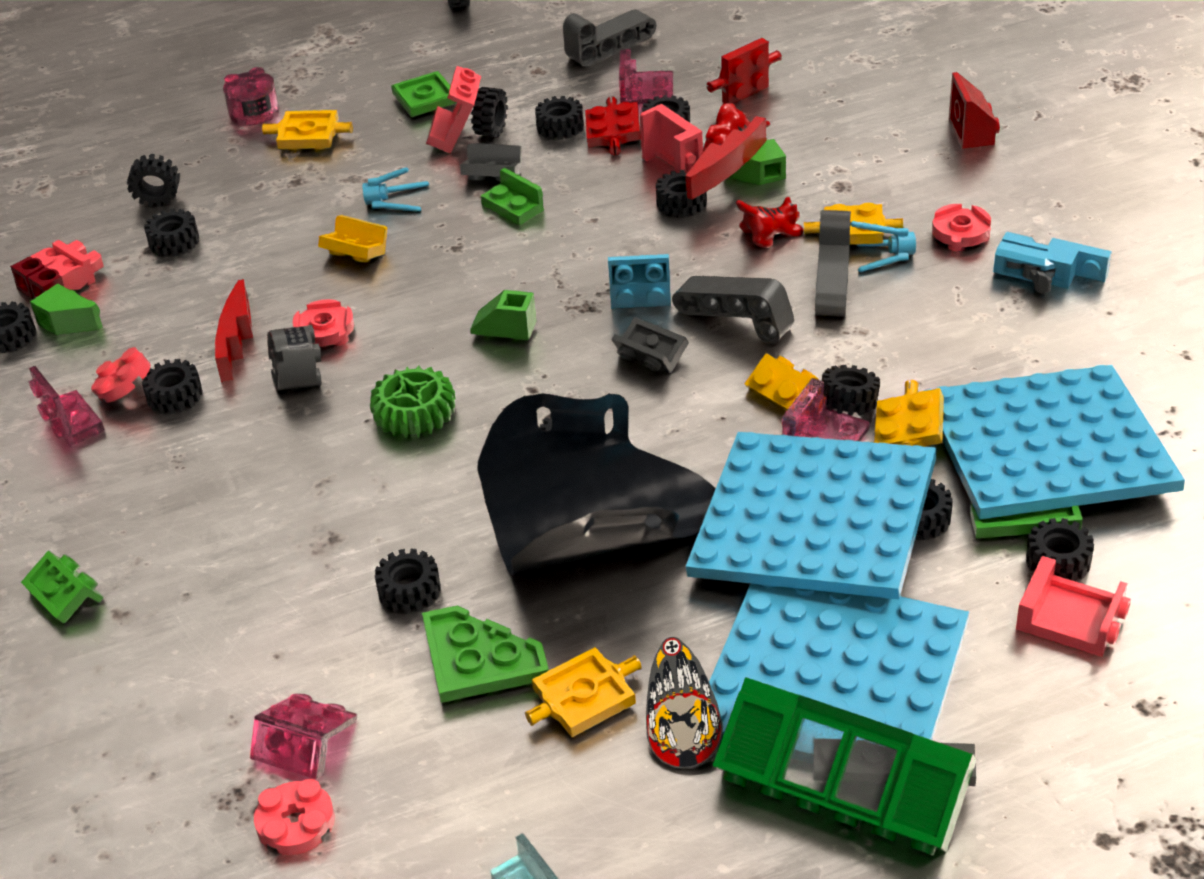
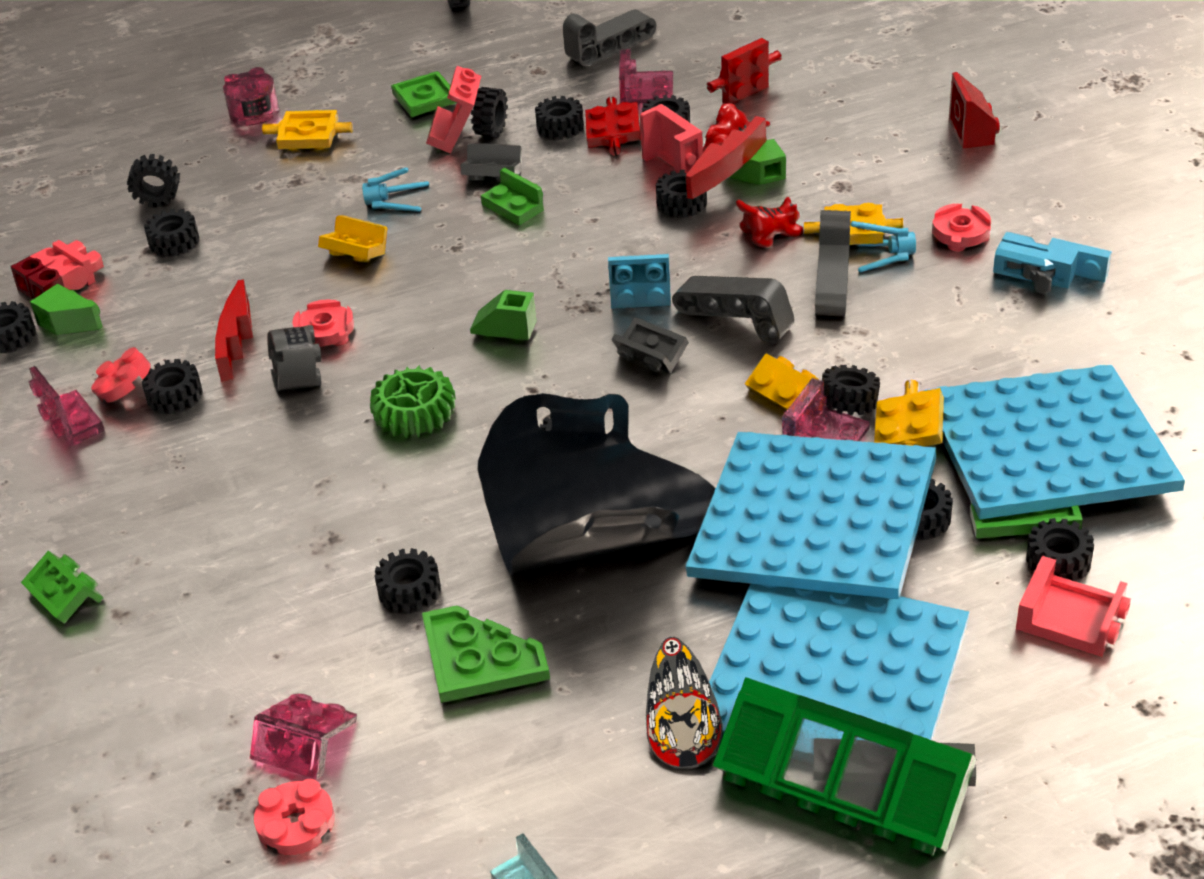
(583, 691): yellow plate -> none

